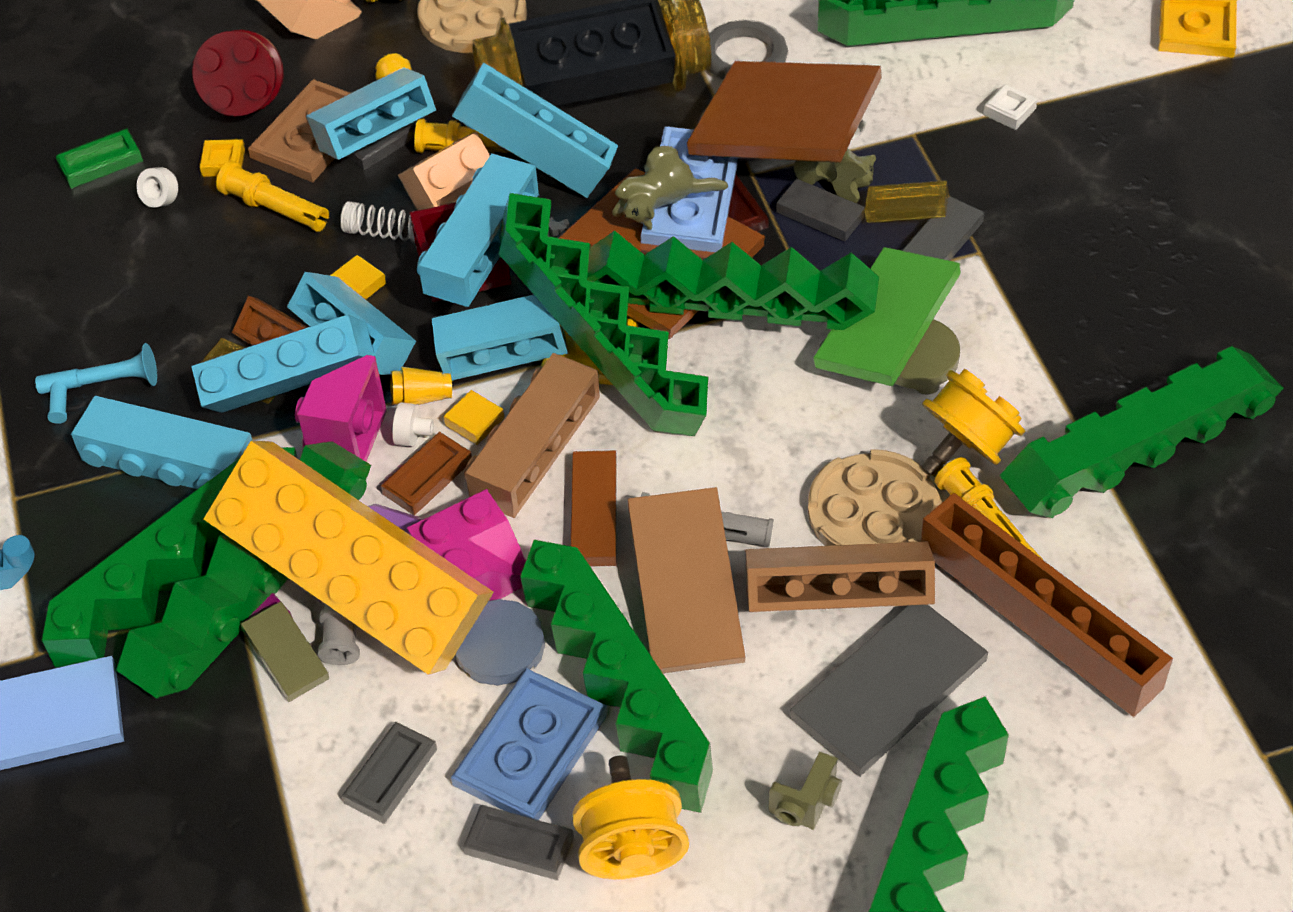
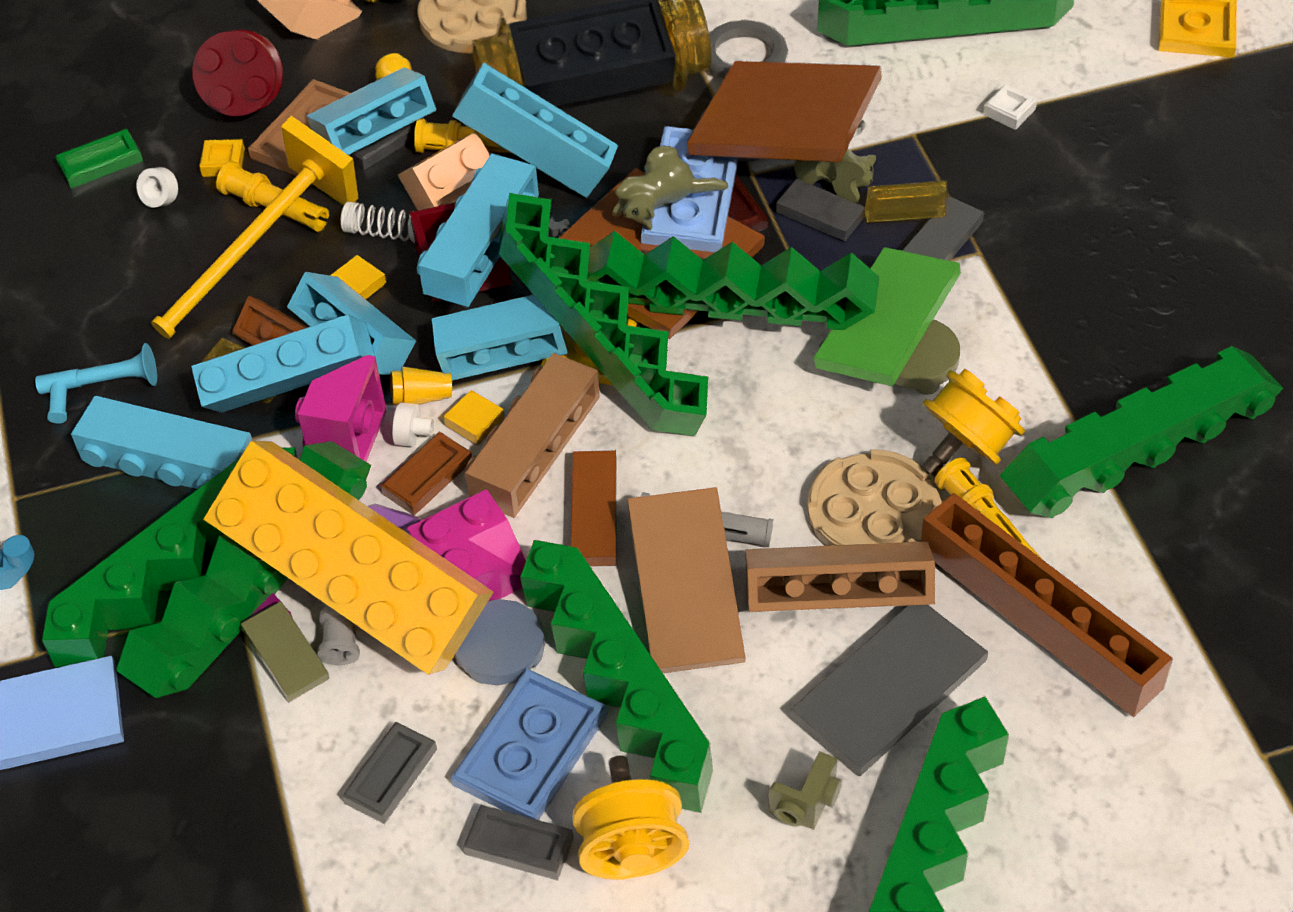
(316, 164): none -> yellow tile

